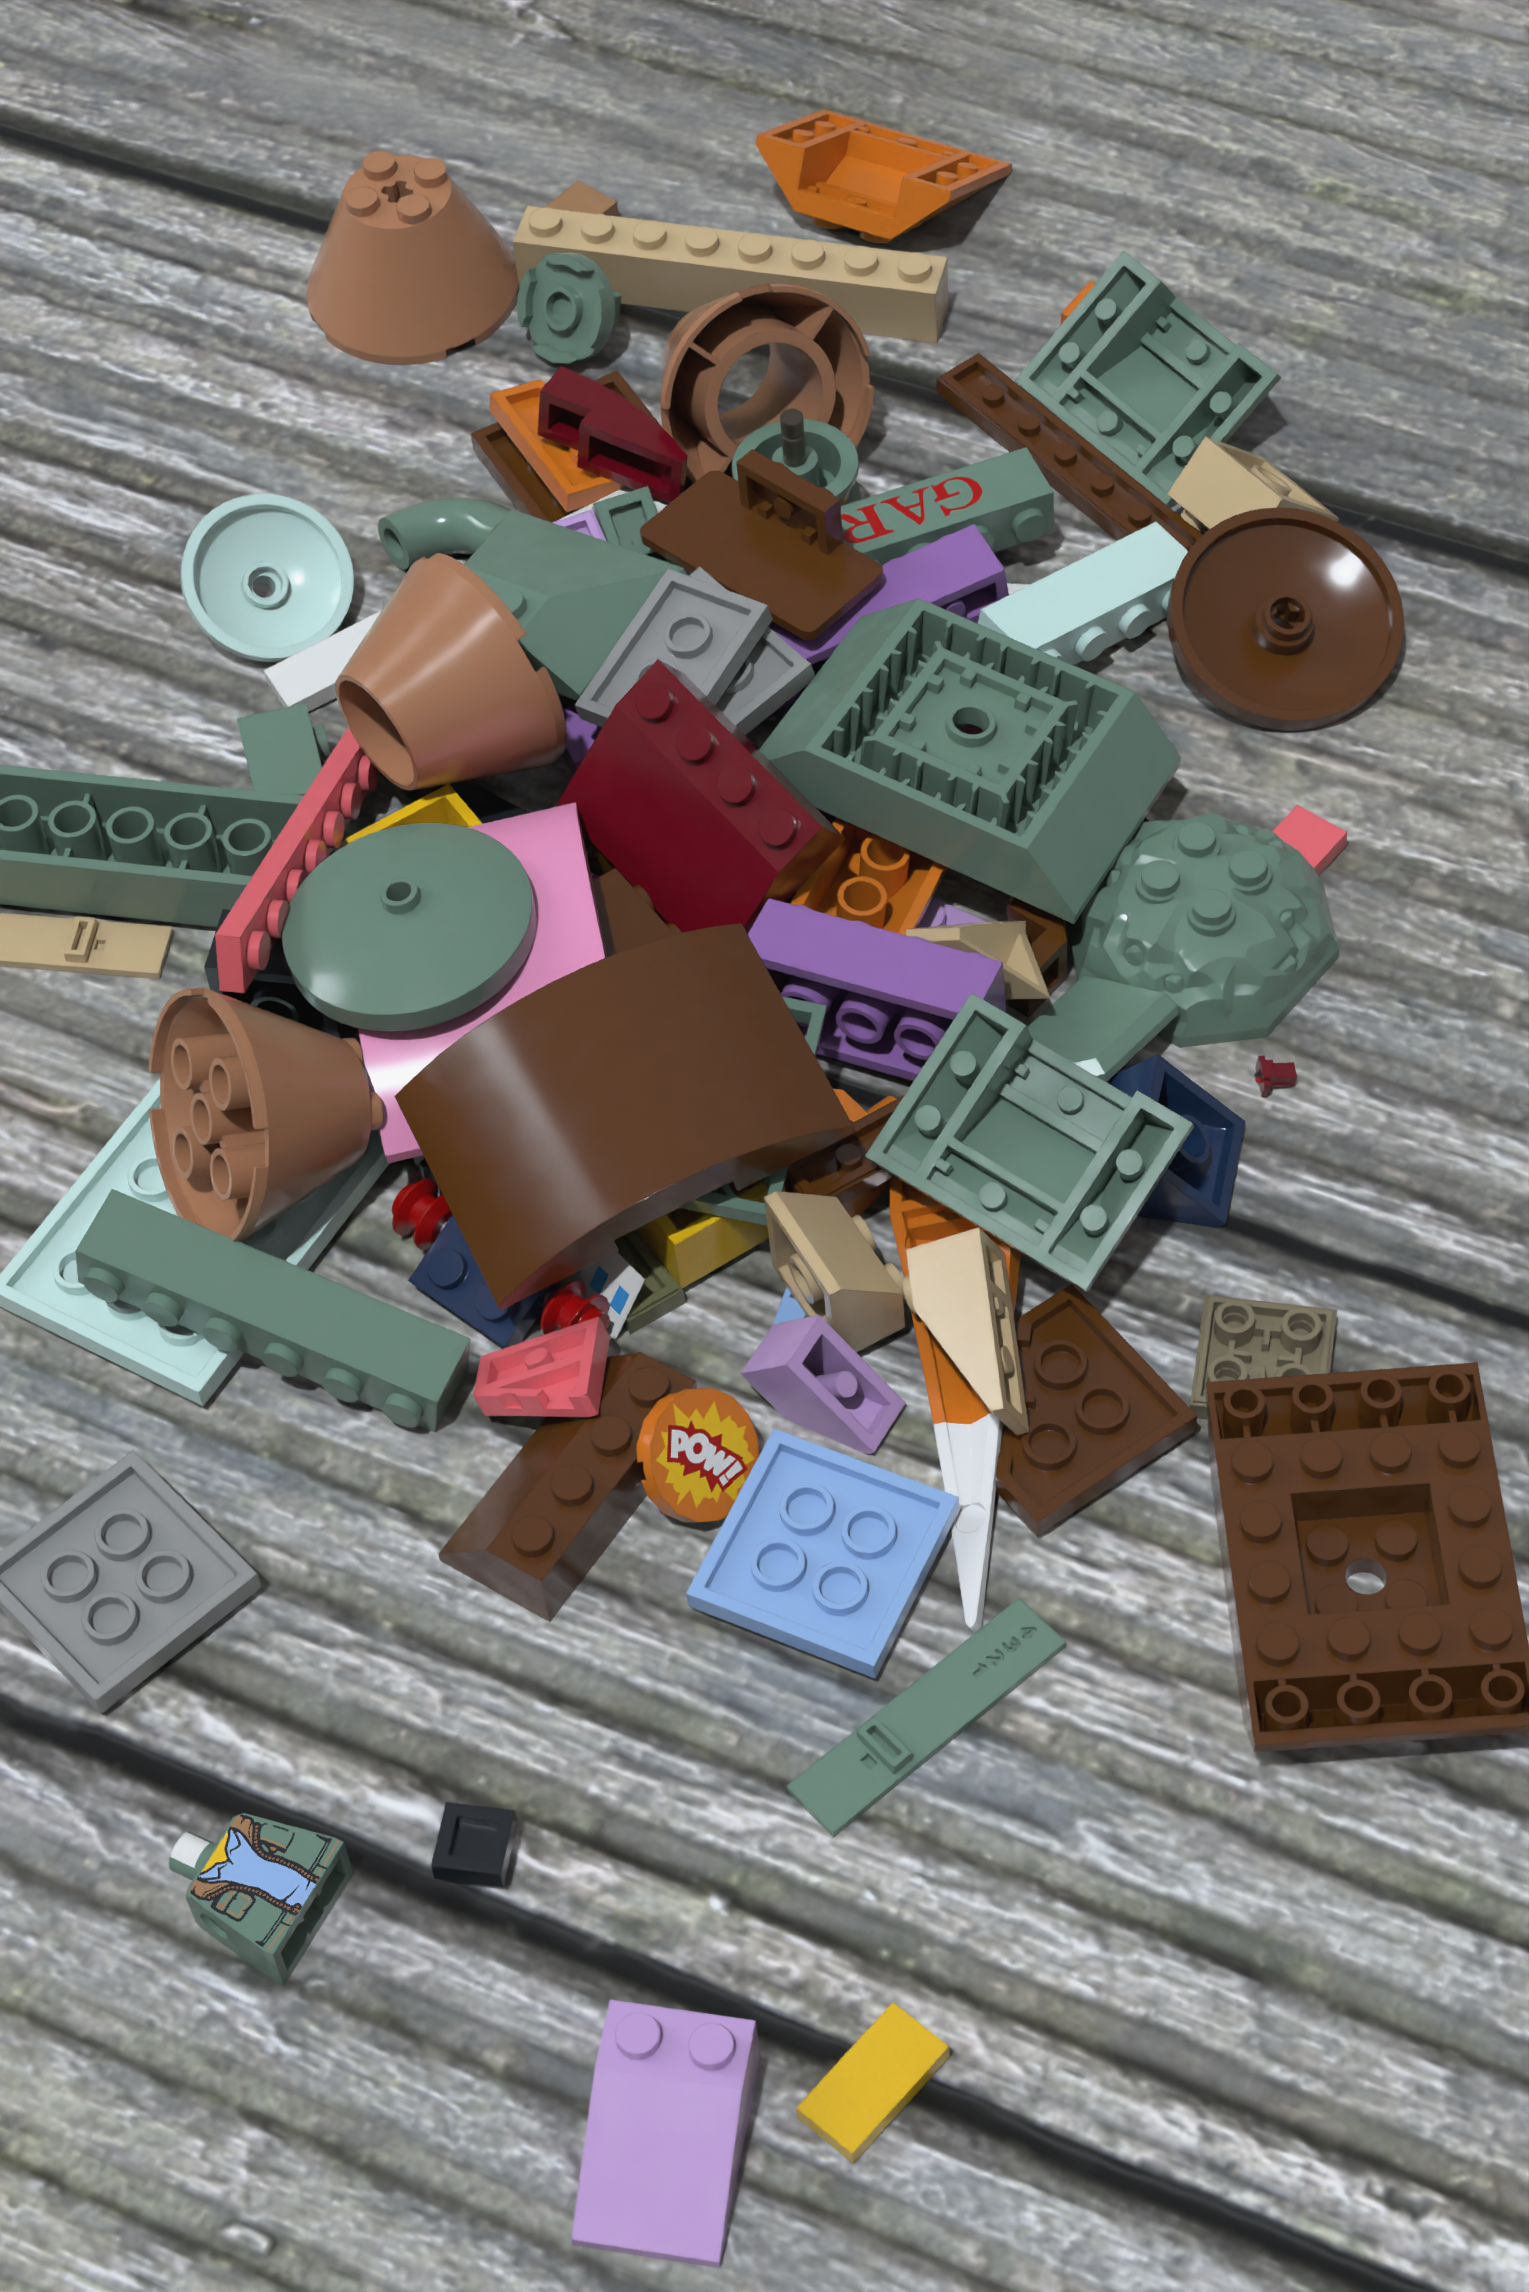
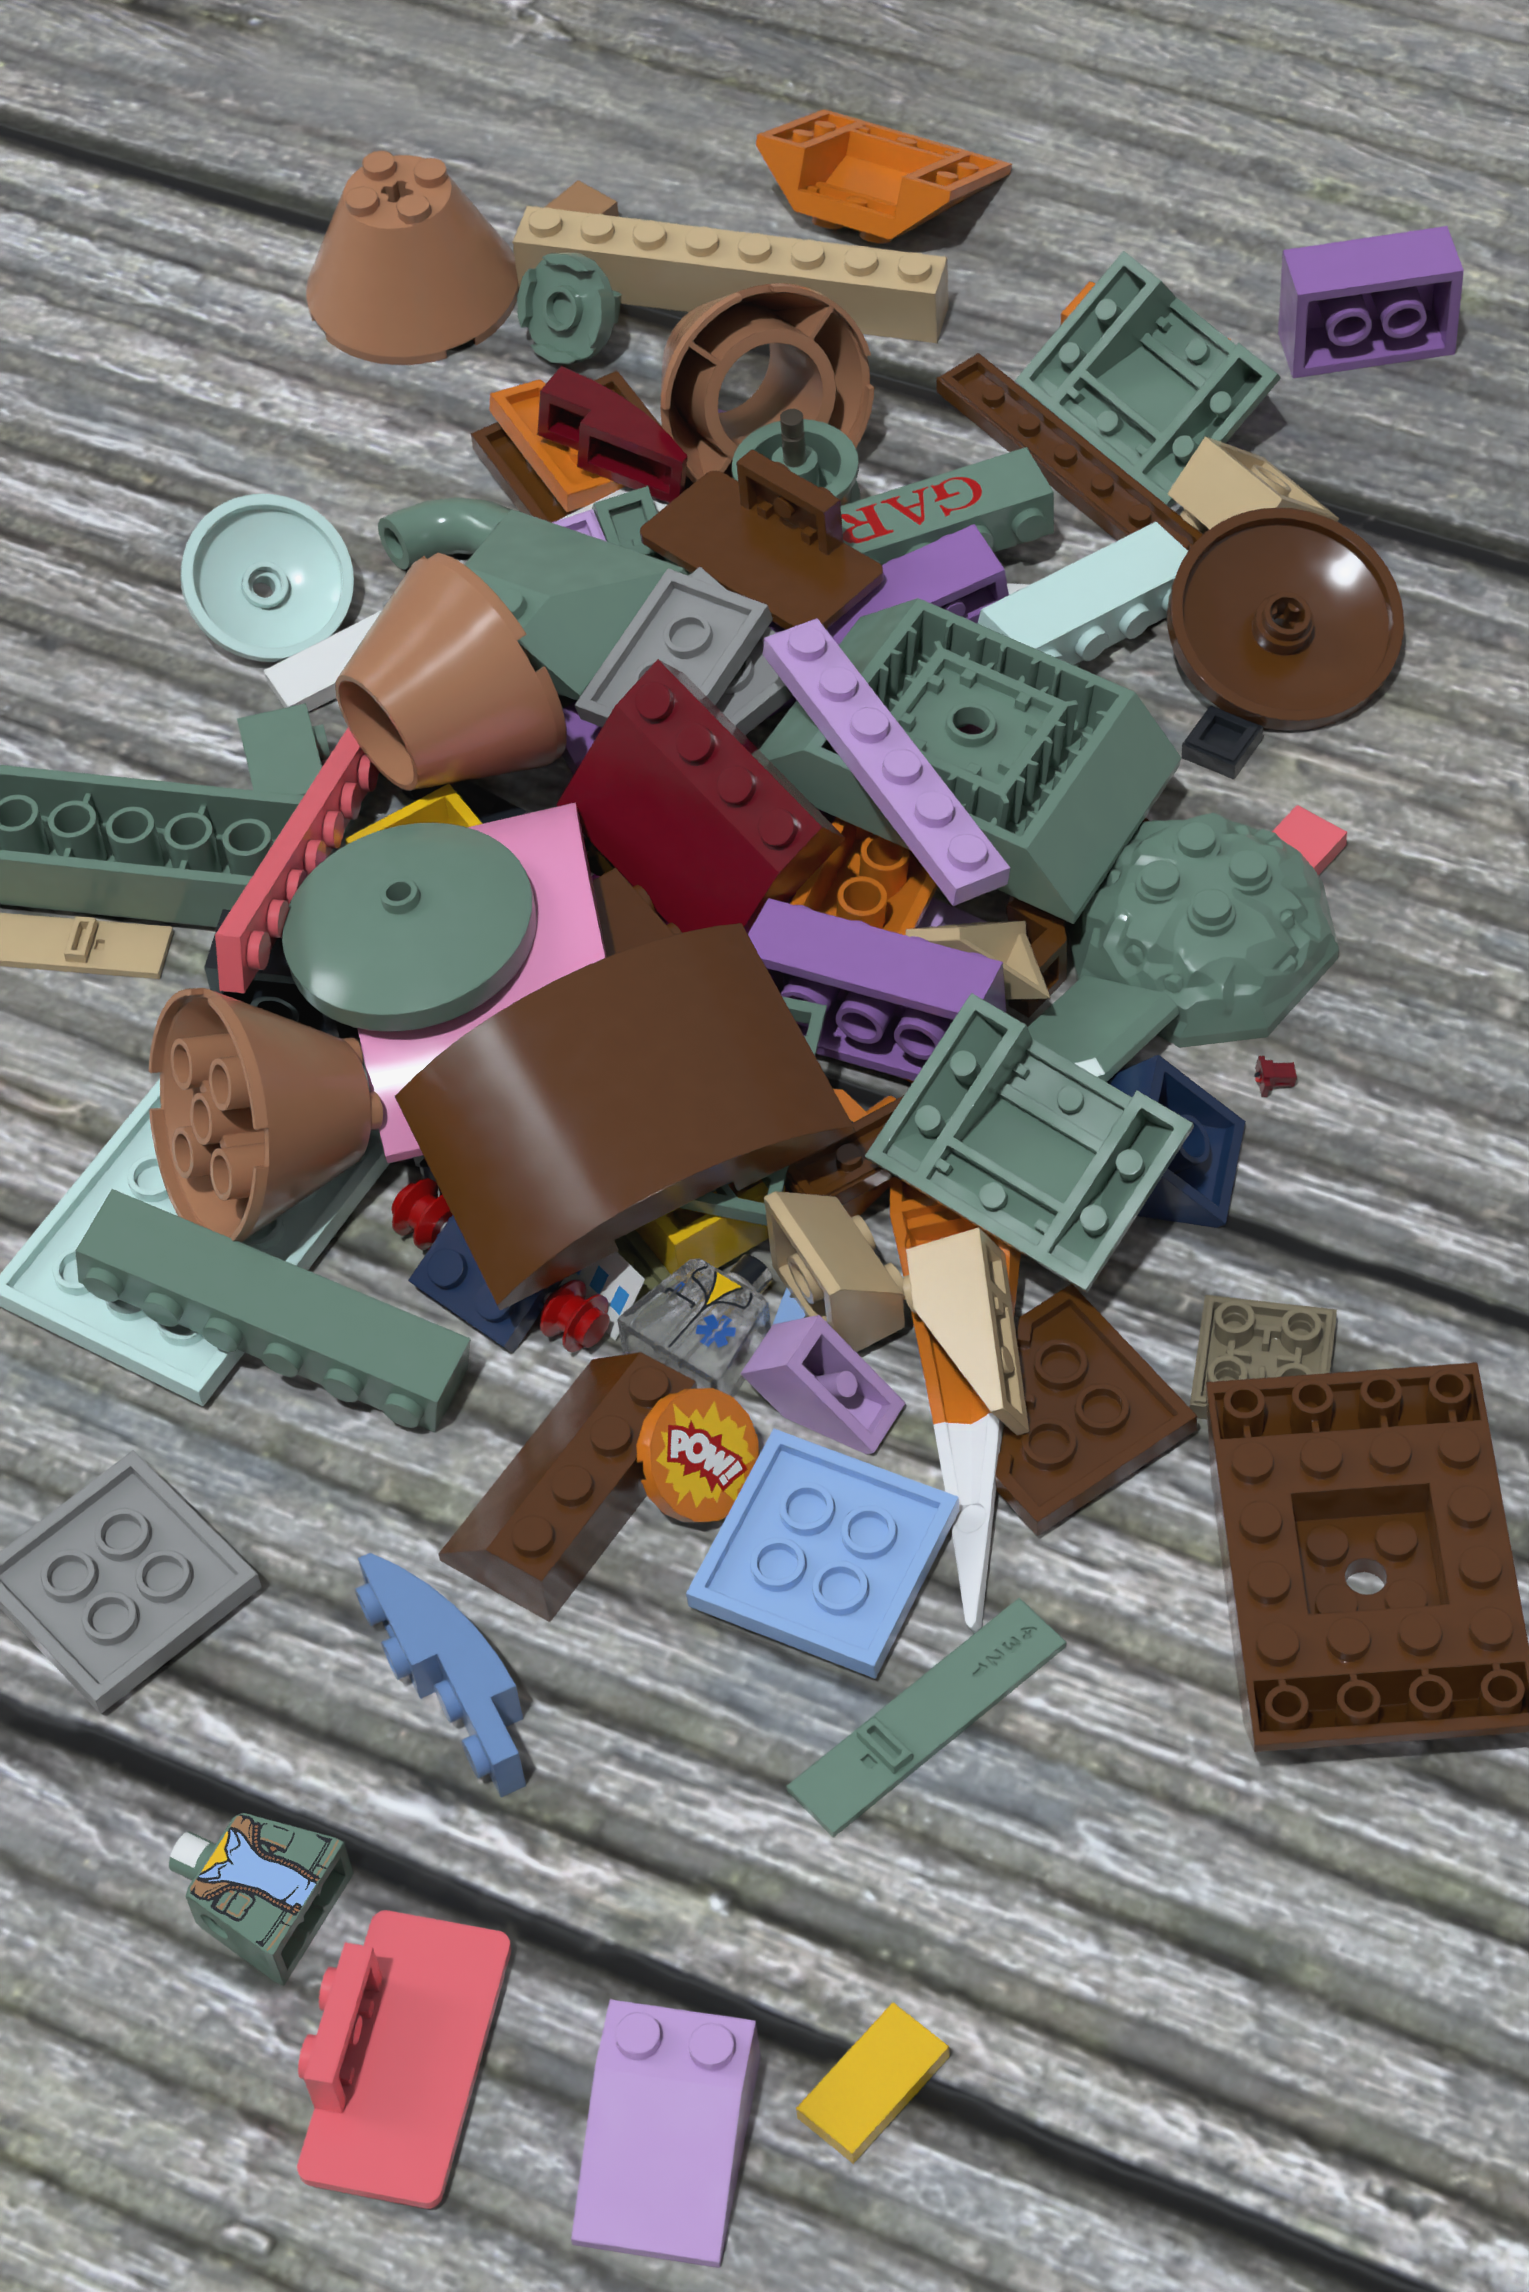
(398, 2056): none -> coral bracket
(450, 1658): none -> medium blue slope
(474, 1844): black plate -> none
(546, 1375): coral wing -> none
(702, 1321): none -> clear torso
(886, 762): none -> lavender plate
(1222, 742): none -> black tile
(1370, 301): none -> medium lavender brick

